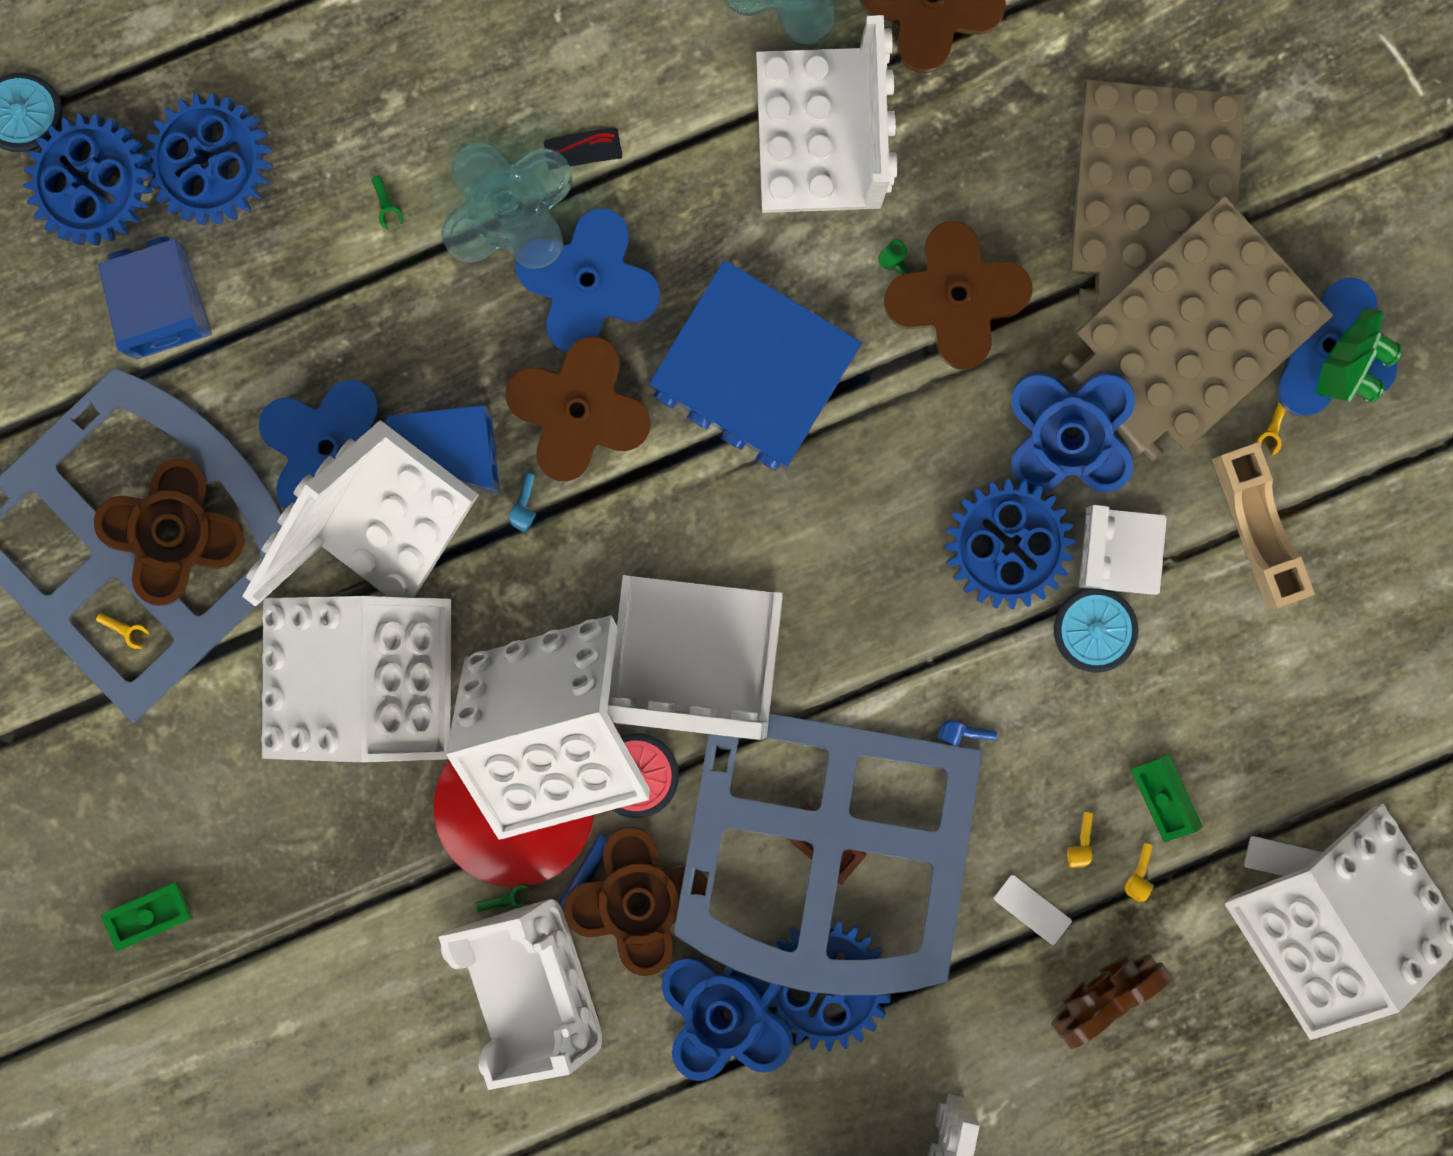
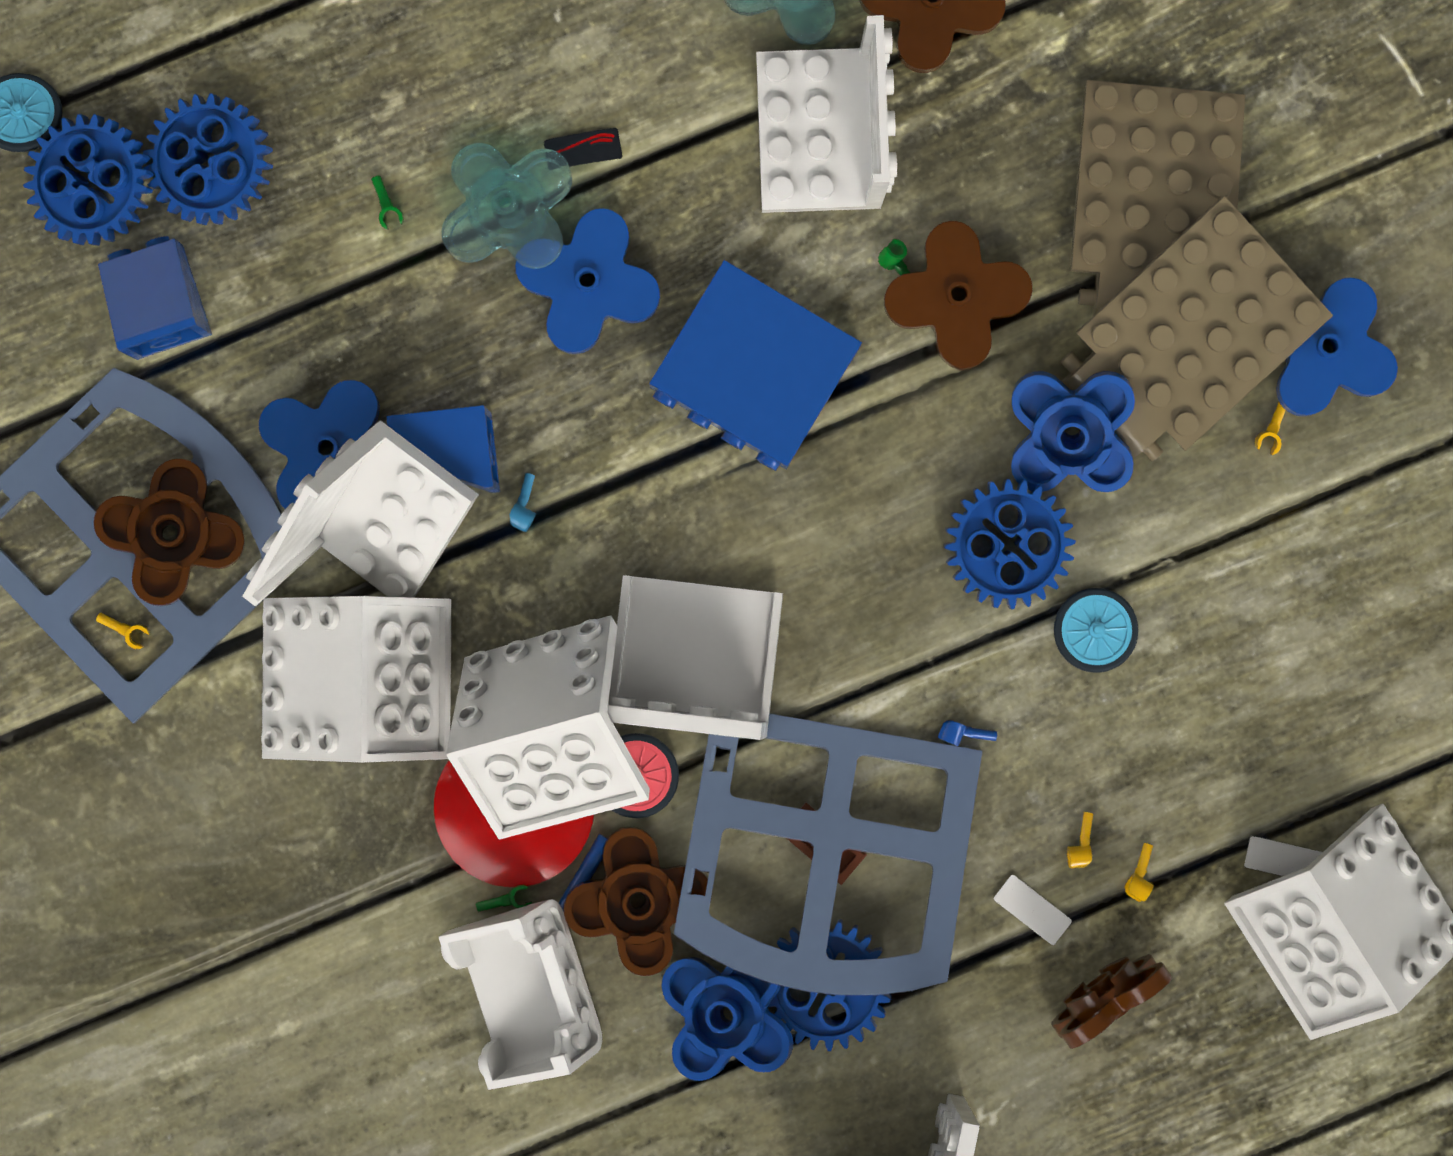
(146, 916): green plate -> none
(585, 378): reddish brown plant -> none
(1122, 550): white bracket -> none
(1166, 798): green plate -> none
(1251, 502): tan arch -> none
(1350, 359): green connector -> none

